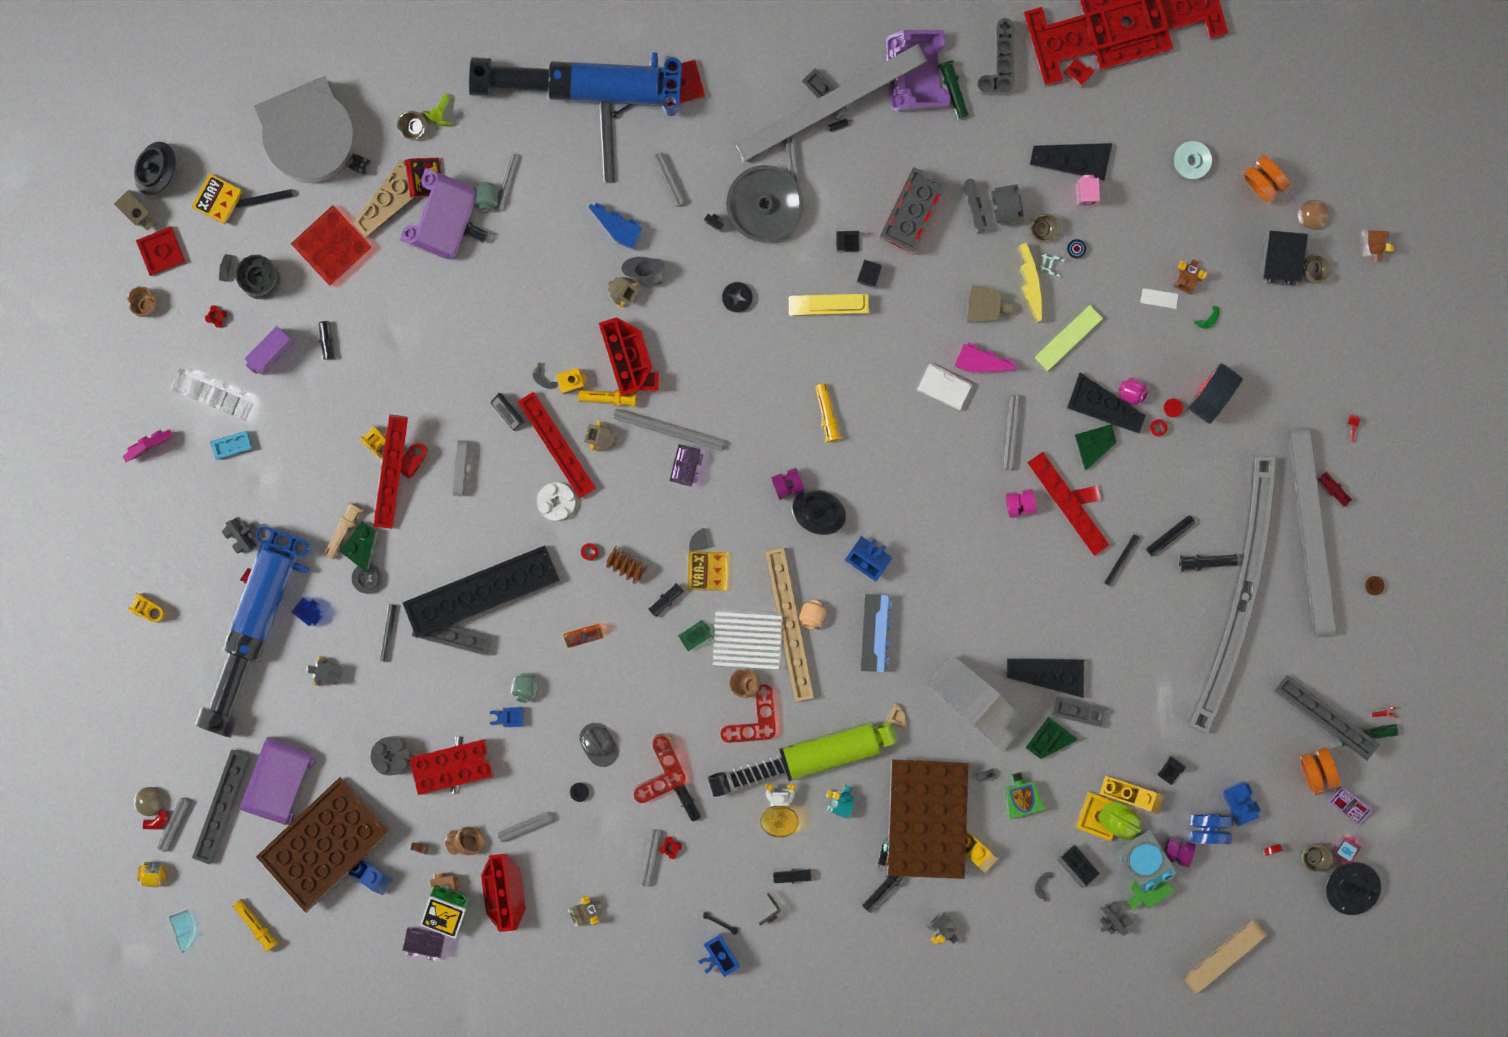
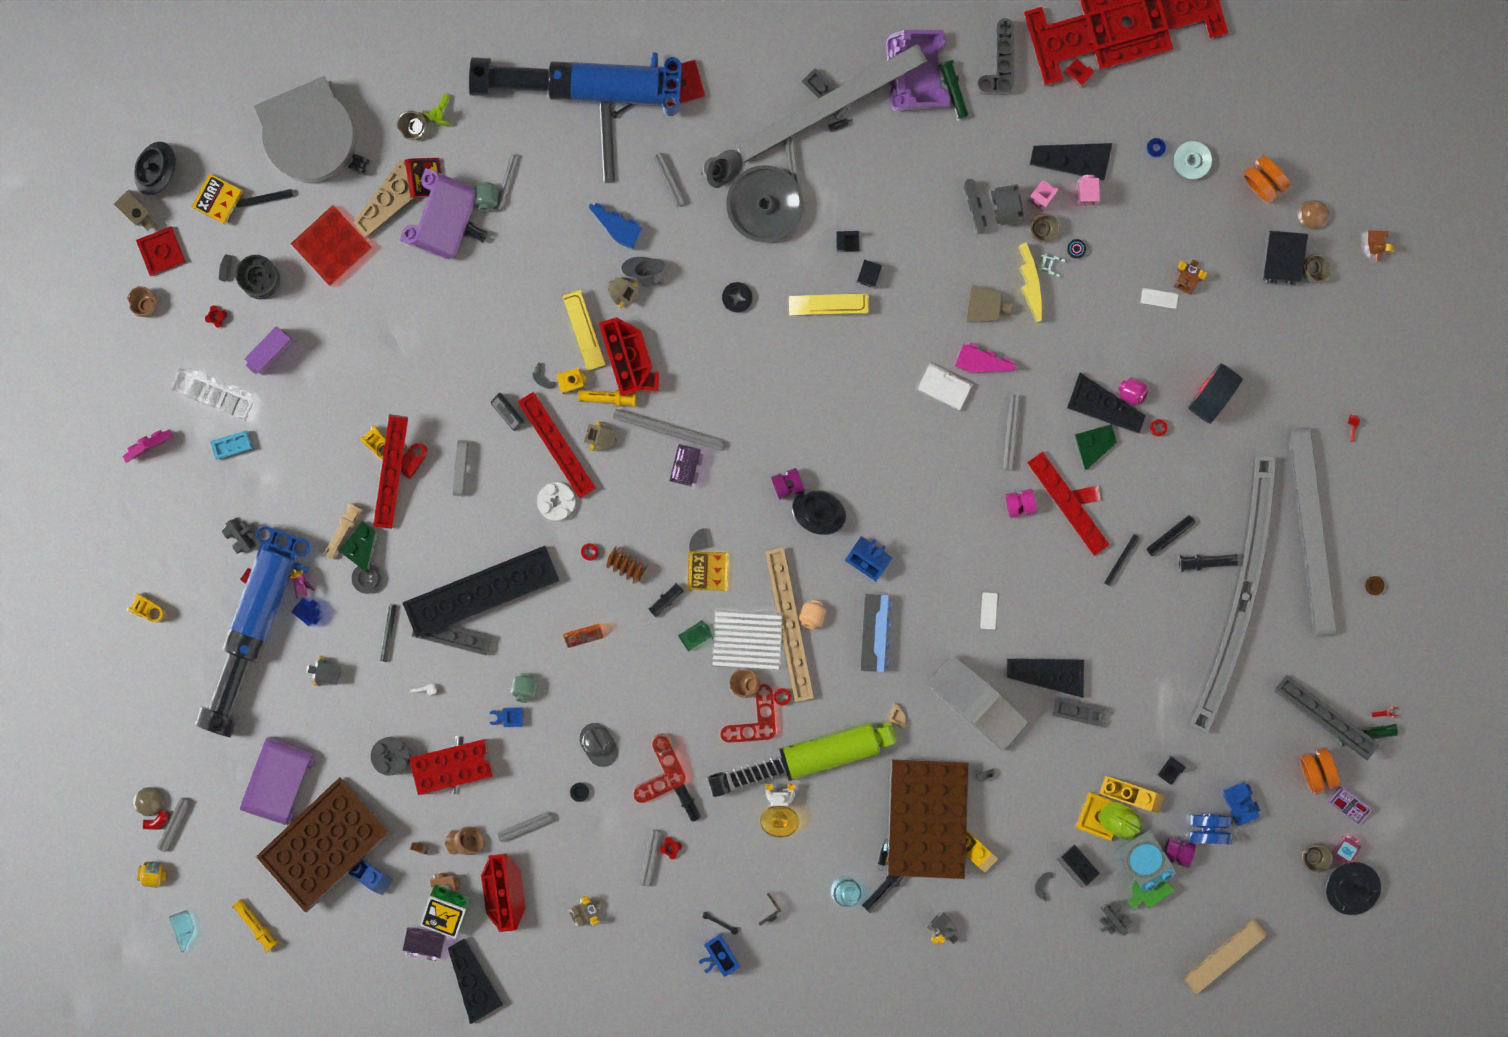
(221, 806): dark grey plate -> none
(300, 583): none -> flat silver piece
(326, 340): black axle -> none
(431, 689): none -> white hand
(476, 989): none -> black wing
(583, 329): none -> light yellow slope
(714, 221): black plate -> none
(722, 168): none -> dark grey piece
(779, 692): none -> red bush
(792, 876): black axle -> none
(829, 421): yellow pin -> none
(842, 802): teal piece -> none
(846, 891): none -> clear light blue hair
(913, 211): dark grey piece -> none
(988, 611): none -> white sticker
(1022, 797): torso -> none
(1042, 195): none -> bright pink panel
(1049, 739): dark green wing -> none
(1068, 338): yellowish green tile -> none
(1160, 143): none -> clear blue plate
(1172, 408): red tile -> none
(1210, 321): green piece -> none
(1272, 850): red tile -> none
(1335, 489): dark red pin -> none

